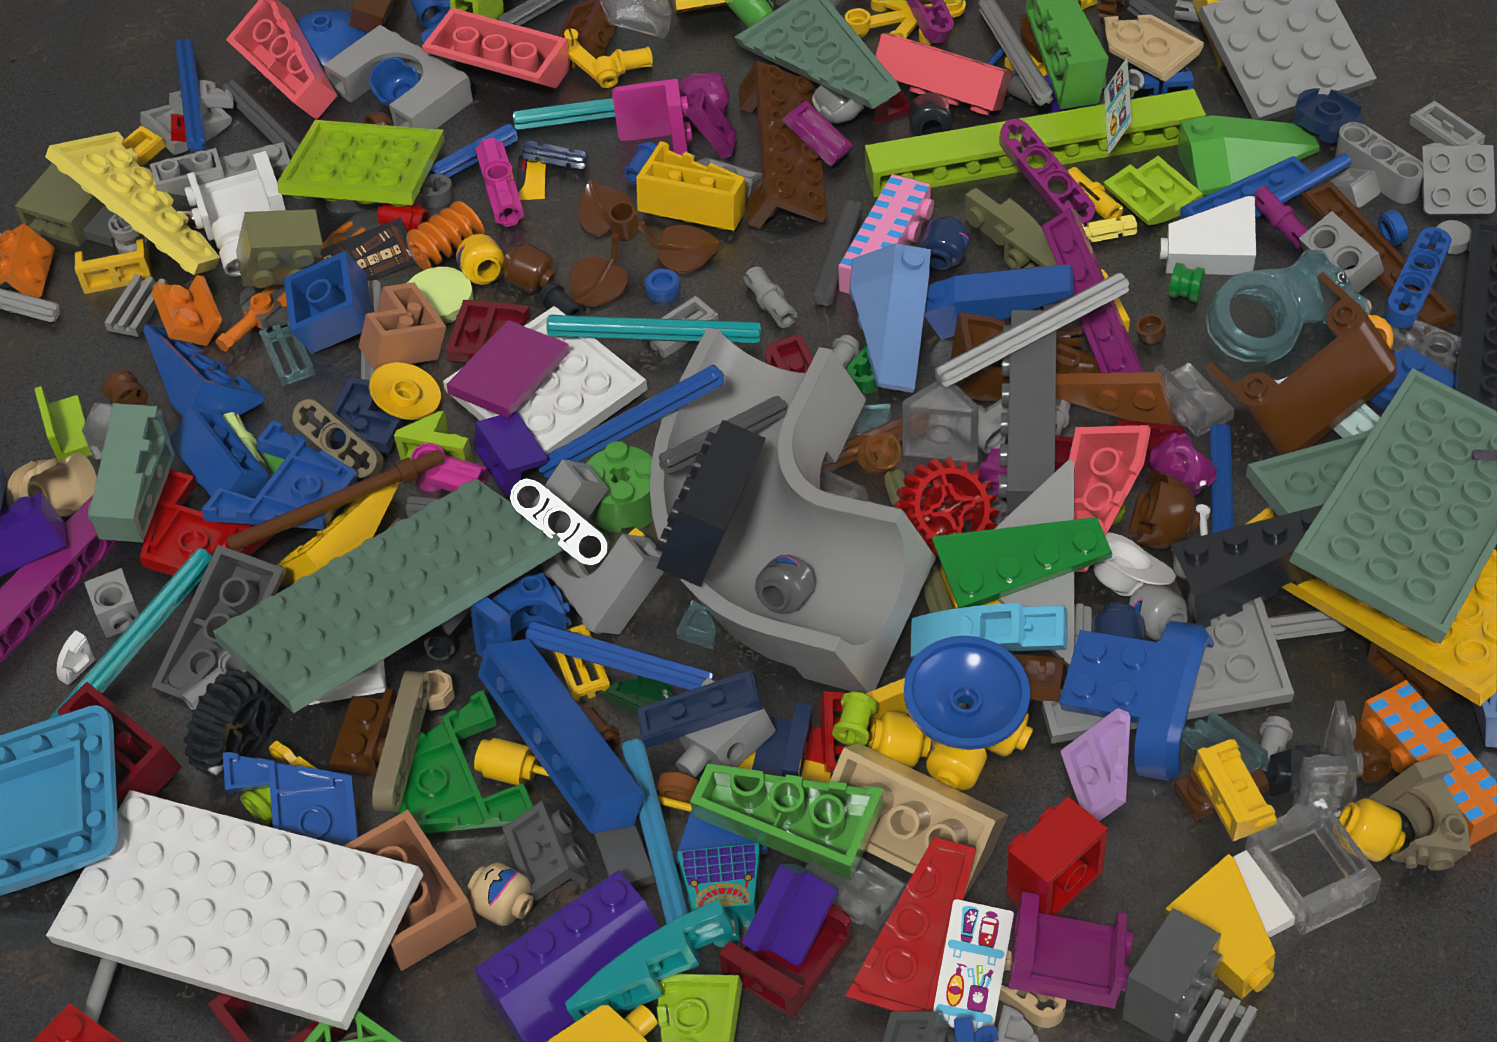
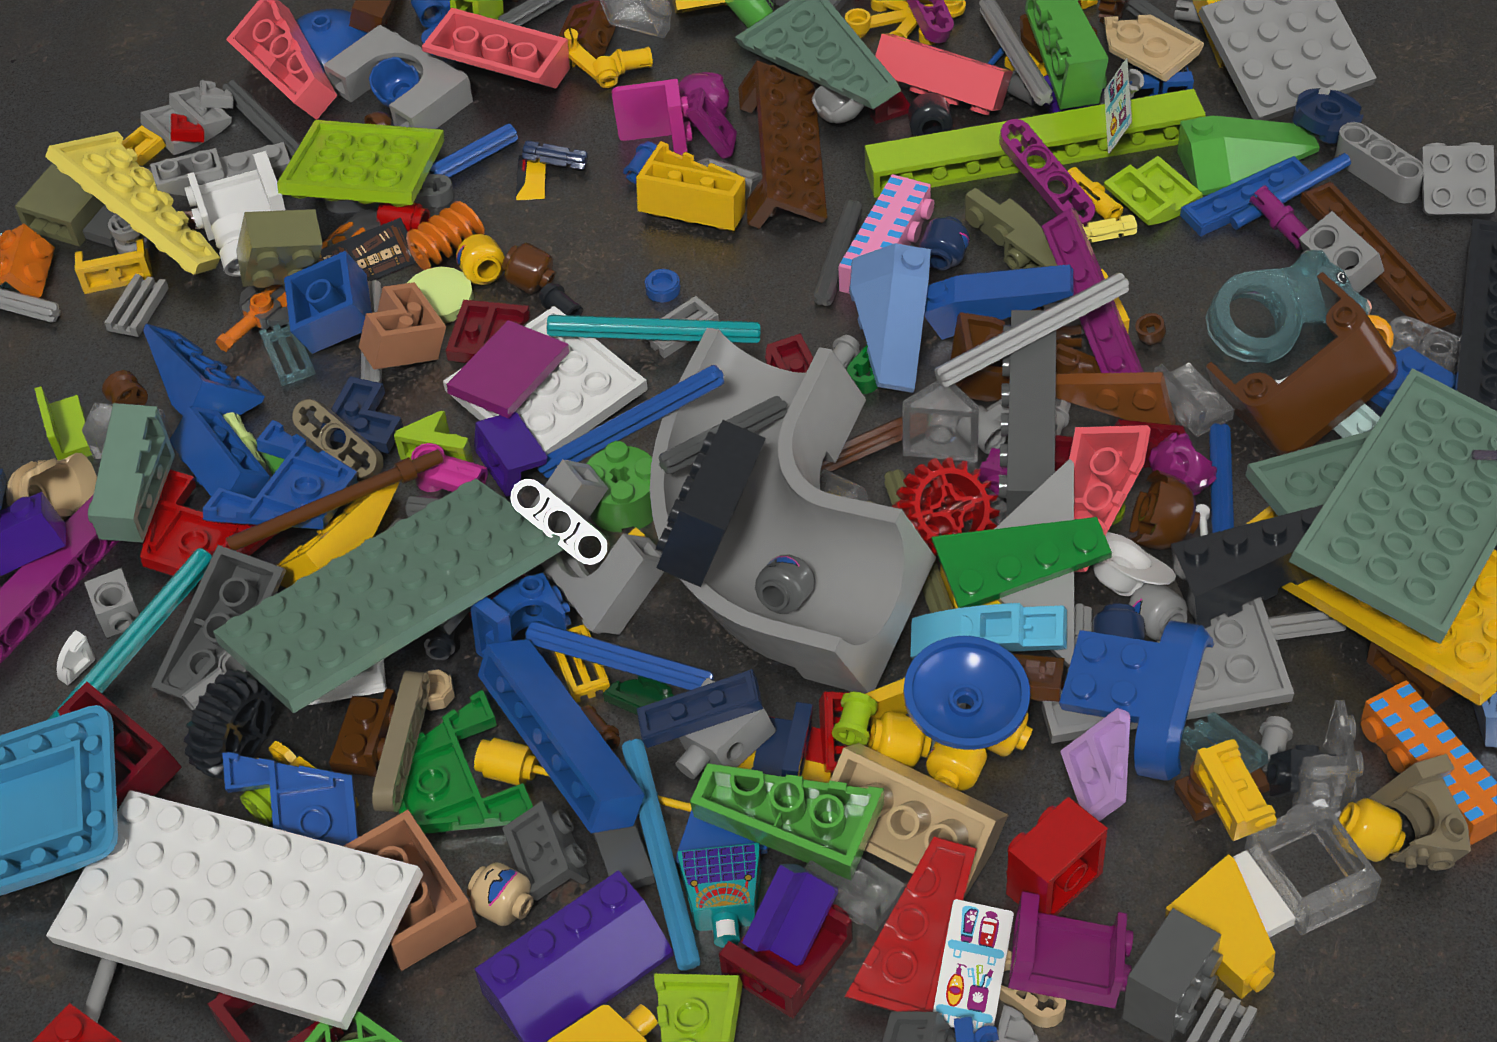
(188, 313): orange bracket -> none
(190, 95): blue axle -> none
(404, 391): yellow dish -> none
(499, 182): dark pink piece -> none
(563, 114): teal axle -> none
(604, 210): reddish brown plant -> none
(636, 972): teal slope -> none
(676, 786): dark orange tile -> none
(697, 626): clear light blue tile -> none
(770, 297): light grey pin -> none
(818, 133): magenta tile -> none
(872, 417): clear light blue tile -> none
(886, 449): clear orange wheel -> none
(1186, 282): green wheel -> none
(1214, 239): white slope -> none
(1358, 185): light grey slope -> none
(1375, 756): reddish brown cone -> none
(1393, 227): blue tile -> none
(1418, 277): blue beam -> none
(1444, 130): light grey tile -> none
(1459, 234): light grey tile -> none

